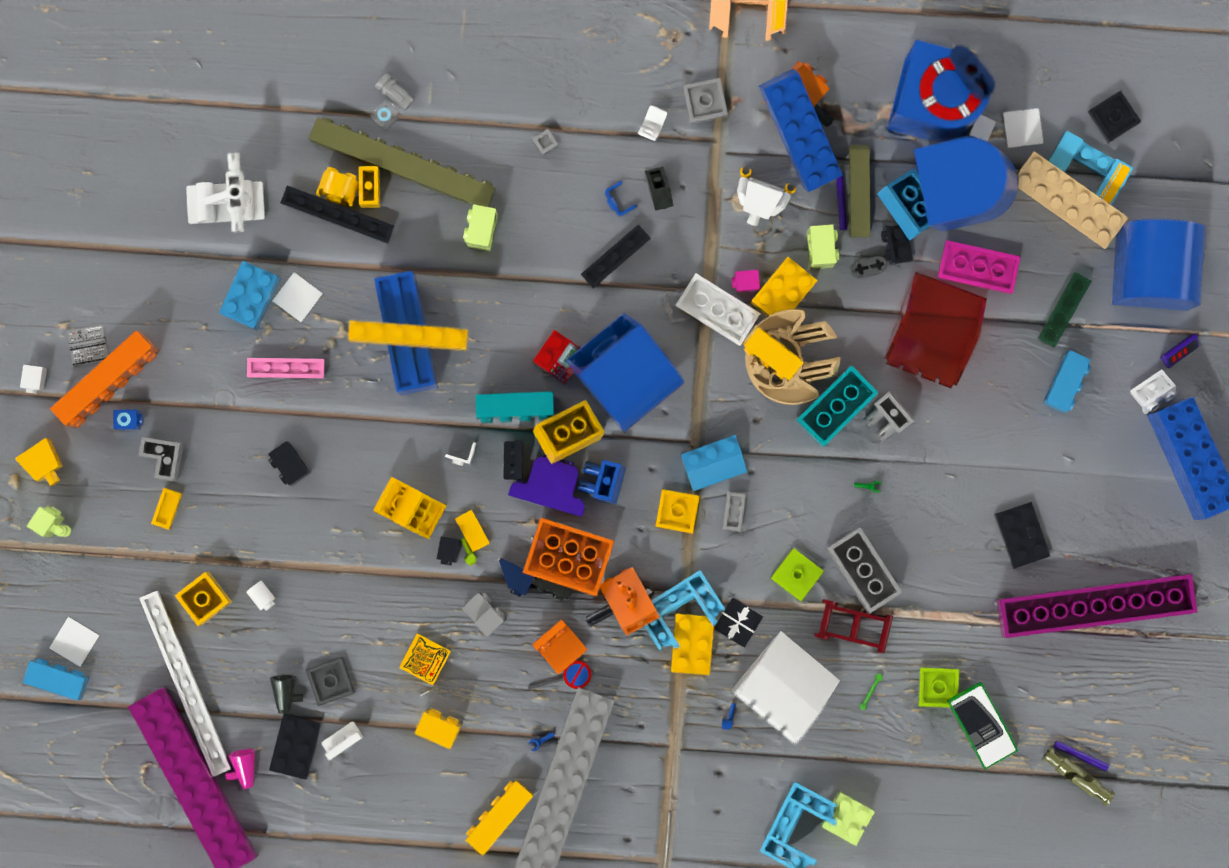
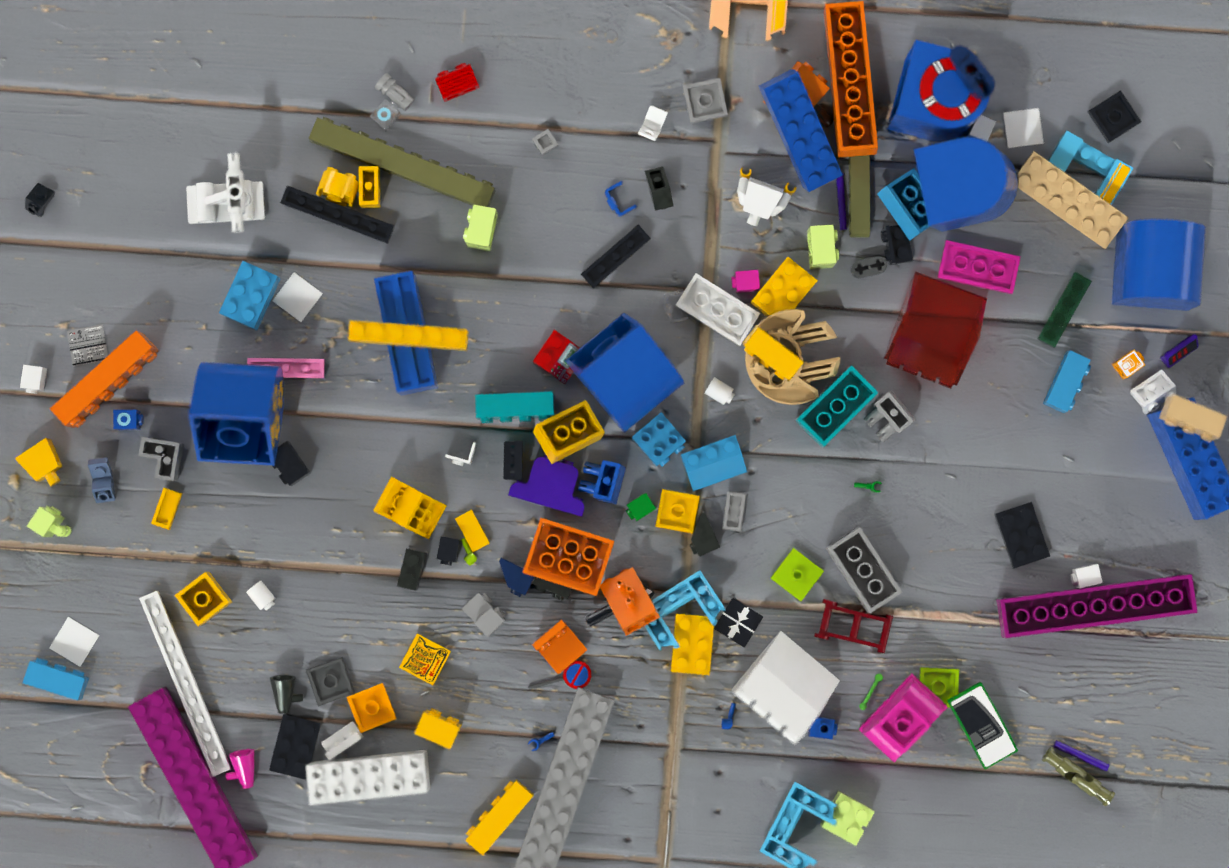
(38, 199): none -> black bracket
(101, 480): none -> sand blue slope
(237, 413): none -> blue brick
(368, 777): none -> white brick
(371, 707): none -> light orange plate
(411, 569): none -> pearl dark grey brick
(456, 82): none -> red brick
(640, 507): none -> green brick
(659, 440): none -> dark azure brick
(703, 537): none -> pearl dark grey slope
(720, 391): none -> white brick
(823, 728): none -> blue brick
(850, 79): none -> orange brick
(903, 717): none -> dark pink container
(1086, 576): none -> white brick
(1129, 364): none -> light orange brick
(1192, 417): none -> tan brick

